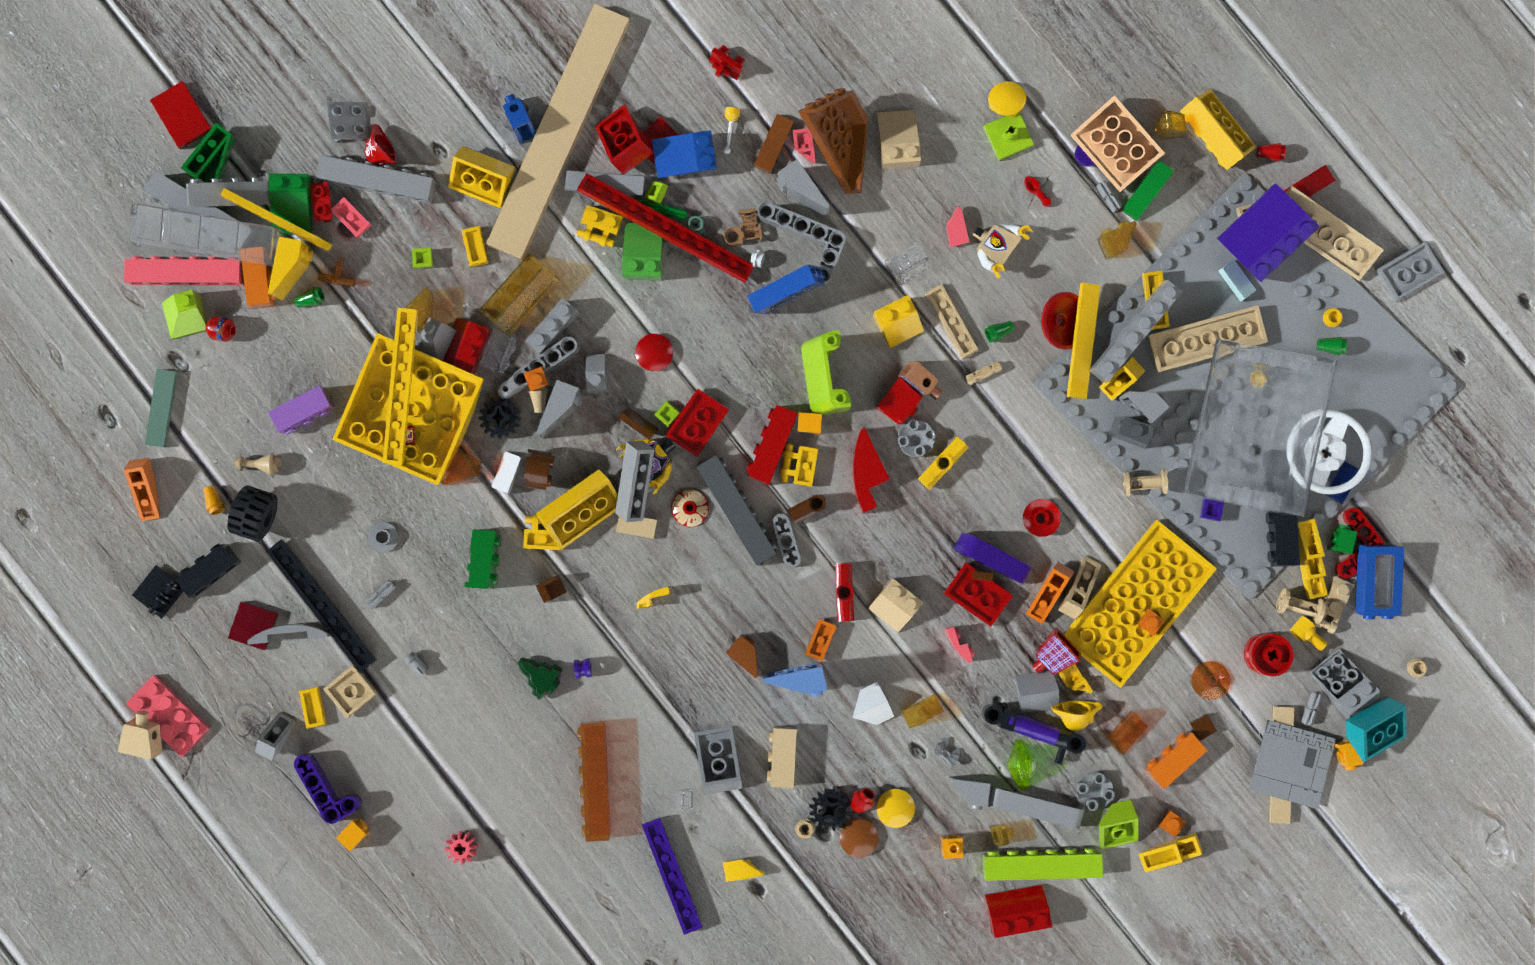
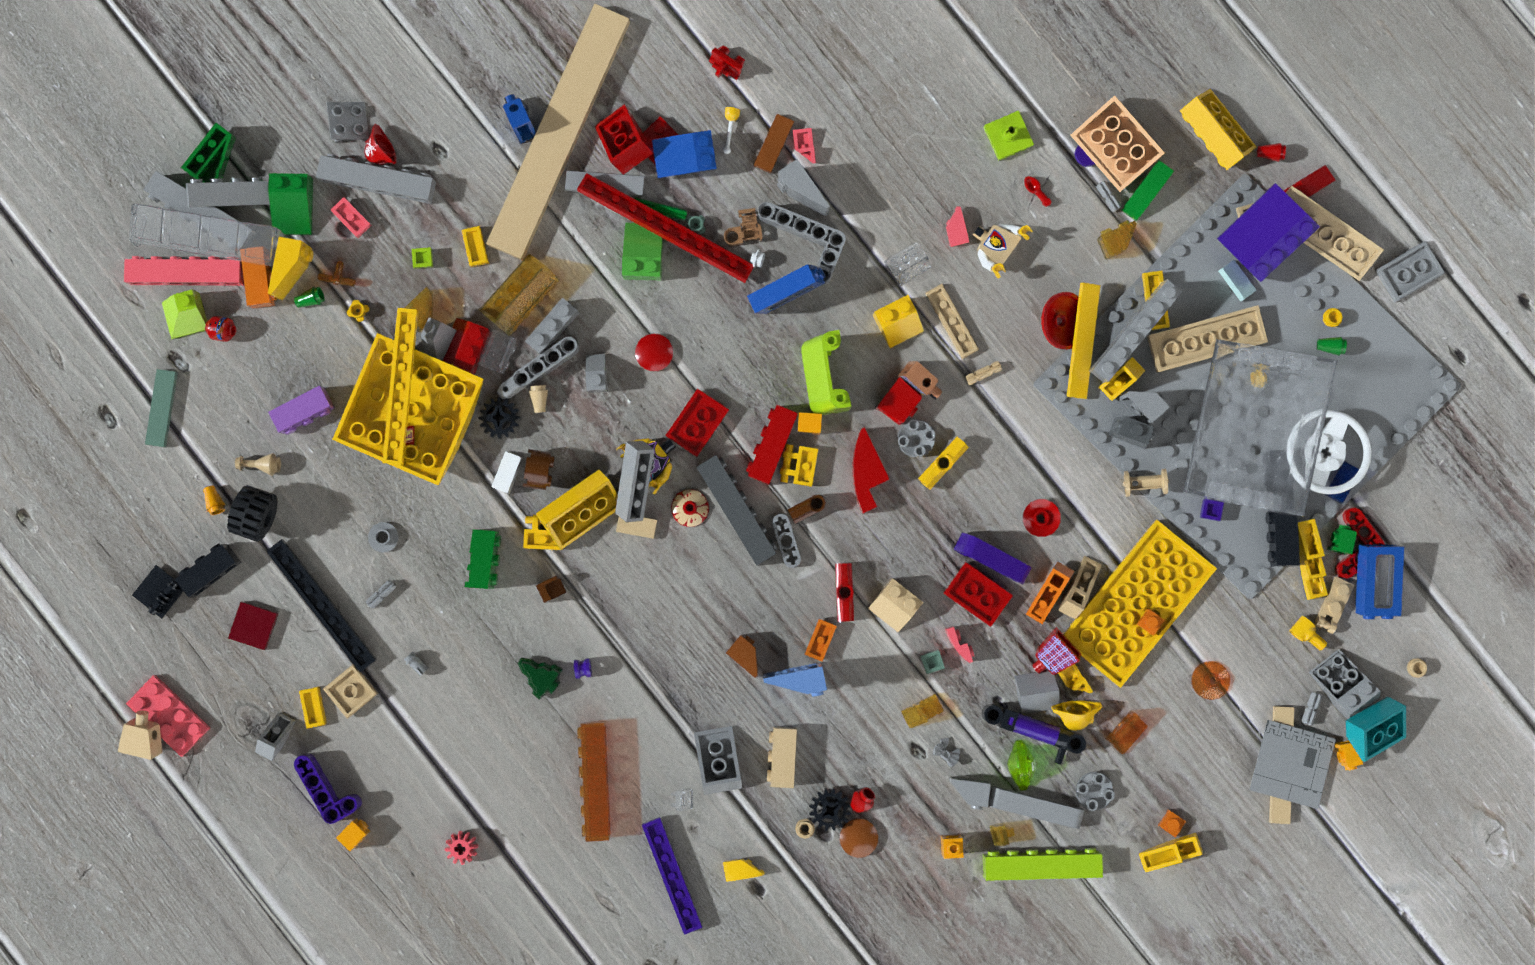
(143, 488): orange slope -> none
(181, 115): red tile -> none
(275, 219): yellow tile -> none
(312, 632): light grey slope -> none
(321, 202): red hinge -> none
(352, 312): none -> yellow plate
(462, 469): clear orange slope -> none
(481, 176): yellow slope -> none
(536, 378): orange plate -> none
(560, 406): light grey slope -> none
(600, 220): yellow plate -> none
(638, 423): reddish brown tile -> none
(647, 600): yellow slope -> none
(656, 192): lime plate -> none
(667, 414): lime tile -> none
(838, 136): dark orange piece -> none
(872, 705): white slope -> none
(895, 808): yellow dish -> none
(898, 139): tan slope -> none
(932, 661): none -> sand green plate
(982, 575): reddish brown tile -> none
(997, 331): green cone -> none
(1007, 98): yellow dish -> none
(1018, 911): red slope -> none
(1118, 825): lime slope -> none
(1171, 125): clear yellow slope -> none
(1175, 759): orange brick -> none
(1202, 727): reddish brown tile -> none
(1279, 657): red wheel -> none
(1301, 606): tan hose -> none

